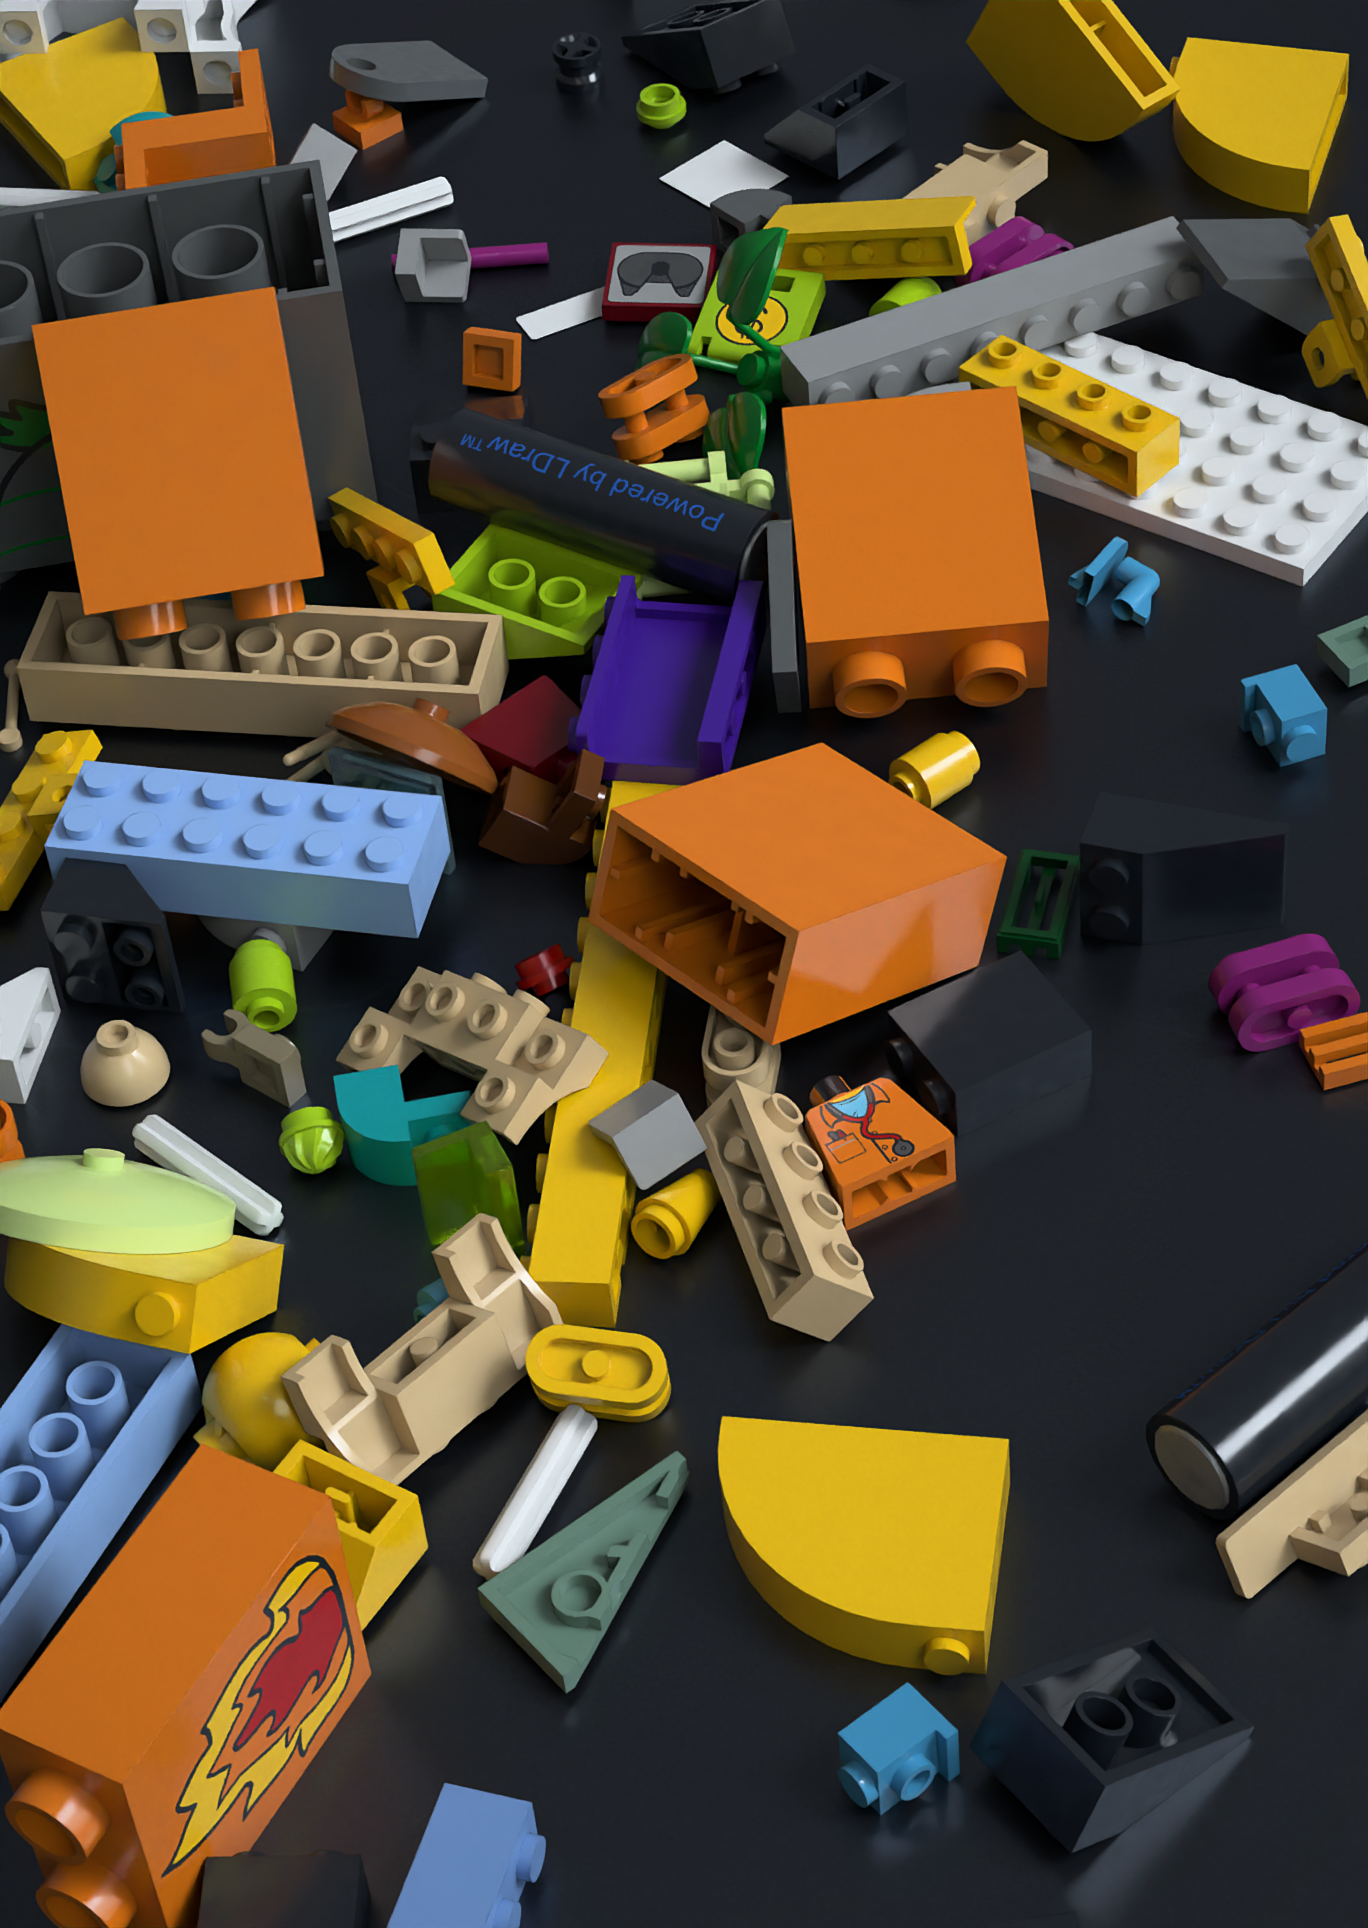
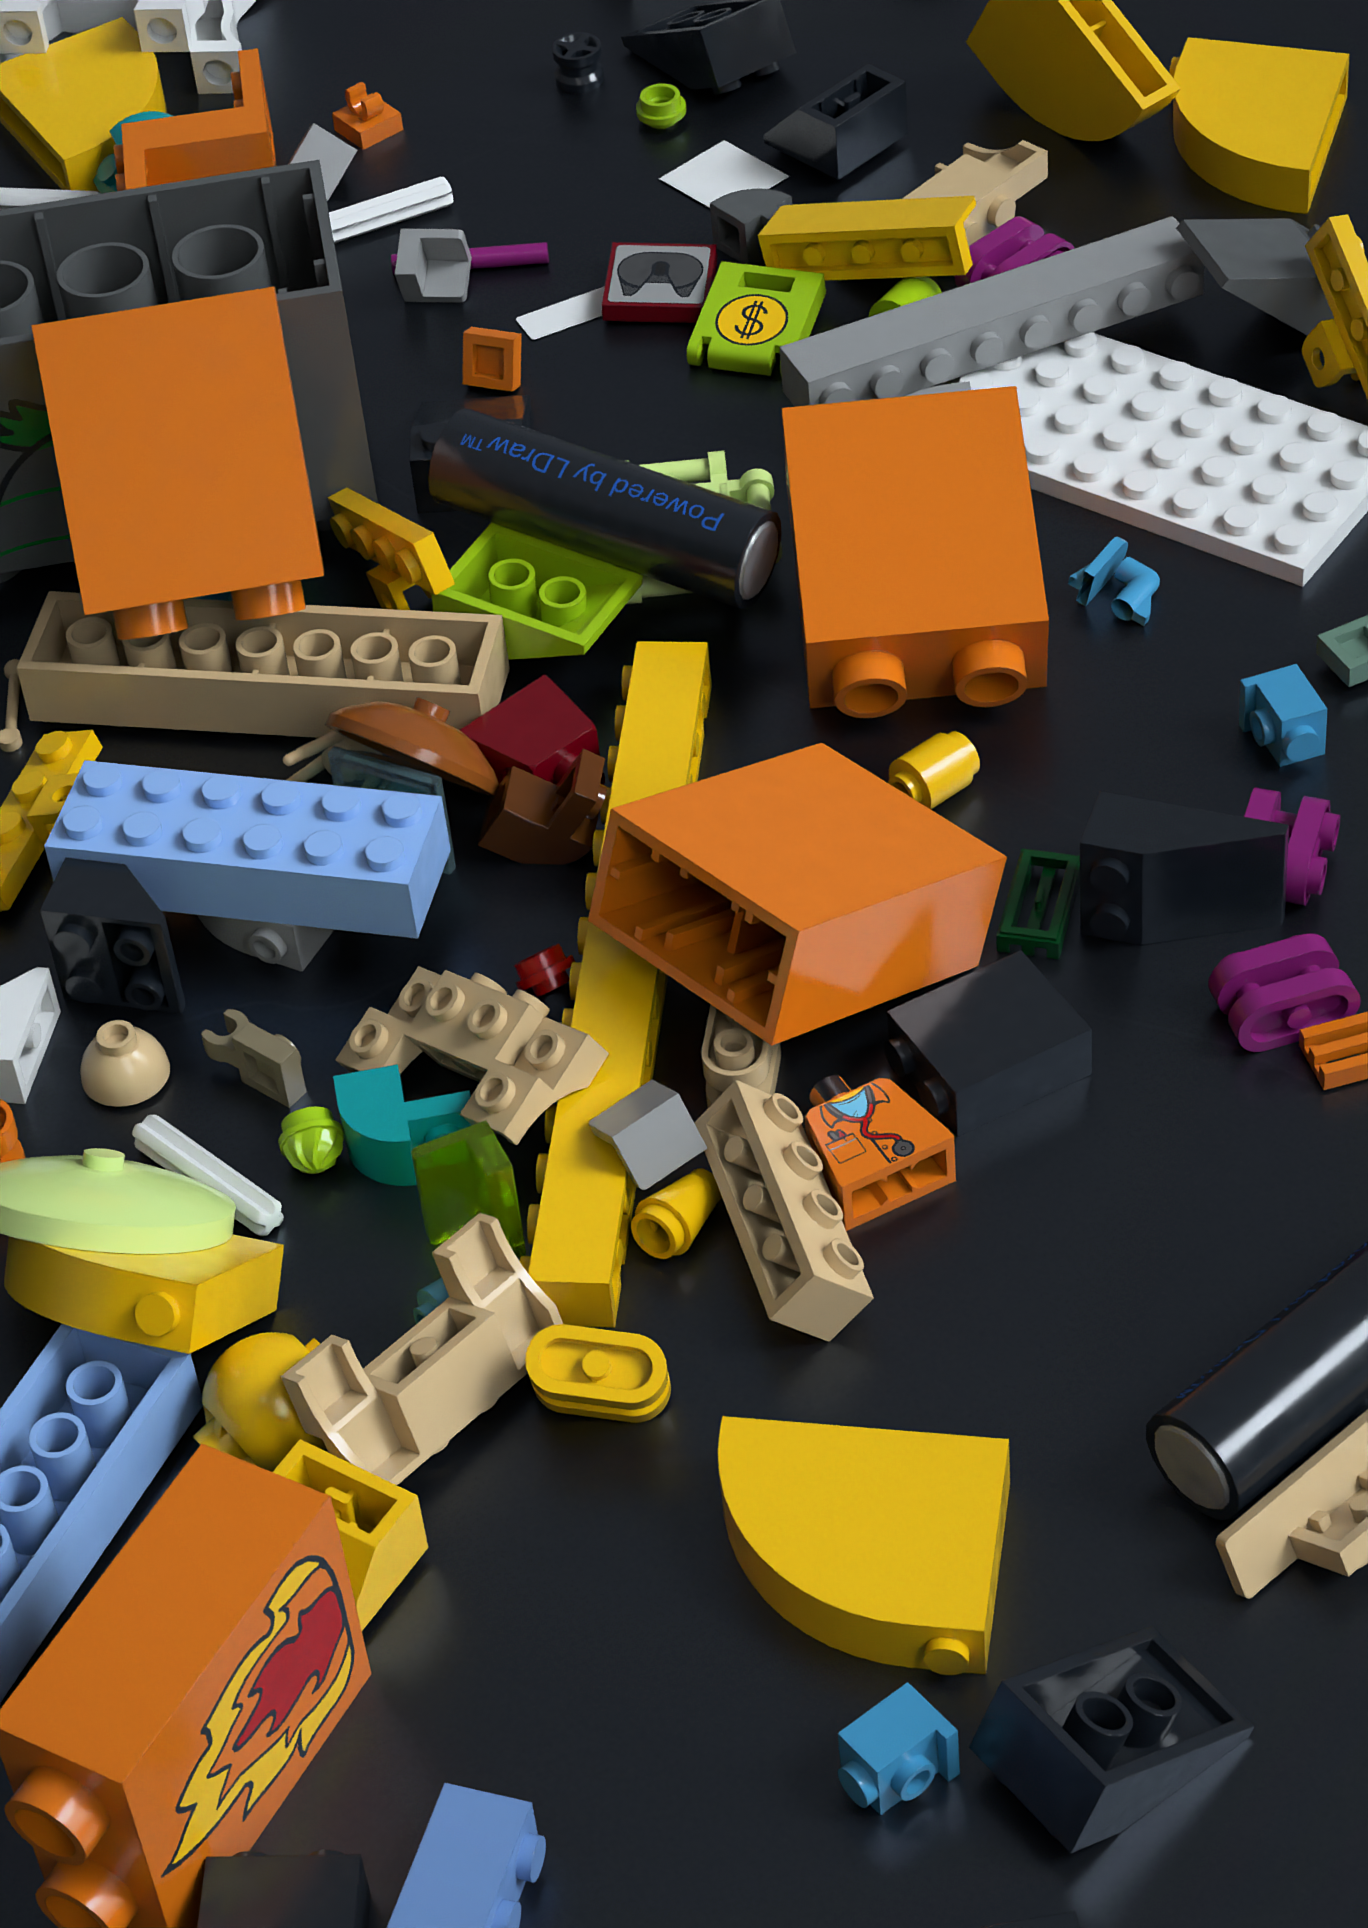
(263, 984): lime brick -> none
(404, 72): dark grey tile -> none
(536, 1491): white axle -> none
(573, 1583): sand green wing -> none
(669, 685): dark purple panel -> none
(672, 422): orange brick -> none
(744, 285): green plant -> none
(784, 615): dark grey tile -> none
(1080, 416): yellow brick -> none
(1309, 834): none -> magenta brick

